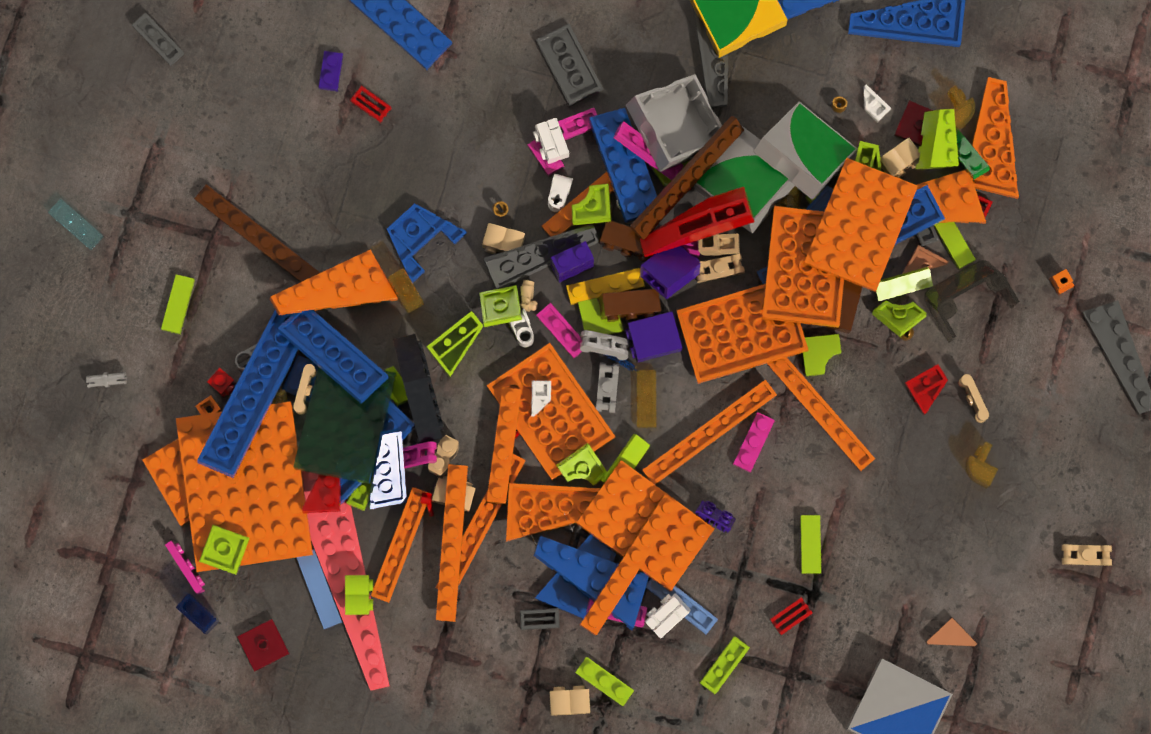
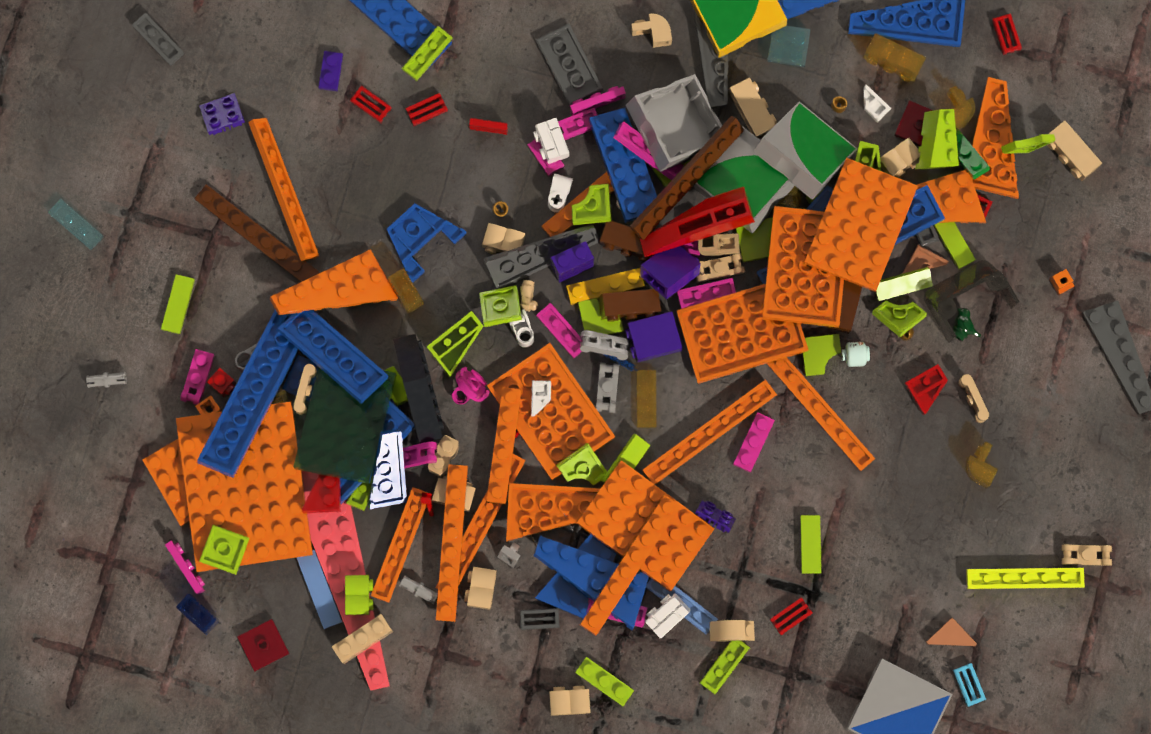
(197, 376): none -> dark pink plate
(222, 114): none -> dark purple hinge
(283, 189): none -> orange plate
(362, 639): none -> tan brick
(418, 589): none -> light grey pin
(422, 103): none -> red tile
(427, 53): none -> lime tile
(471, 384): none -> dark pink tile
(481, 588): none -> tan brick
(488, 126): none -> red tile
(510, 555): none -> light grey tile
(598, 100): none -> dark pink plate
(658, 28): none -> tan brick
(706, 292): none -> dark pink plate
(732, 630): none -> tan brick
(752, 108): none -> tan brick
(756, 244): none -> lime tile
(789, 46): none -> clear light blue plate
(856, 354): none -> light aqua head
(894, 58): none -> clear yellow brick
(962, 687): none -> medium azure tile
(964, 325): none -> dark green animal
(1000, 37): none -> red tile
(1025, 578): none -> neon yellow plate
(1028, 145): none -> lime tile
(1073, 151): none -> tan brick

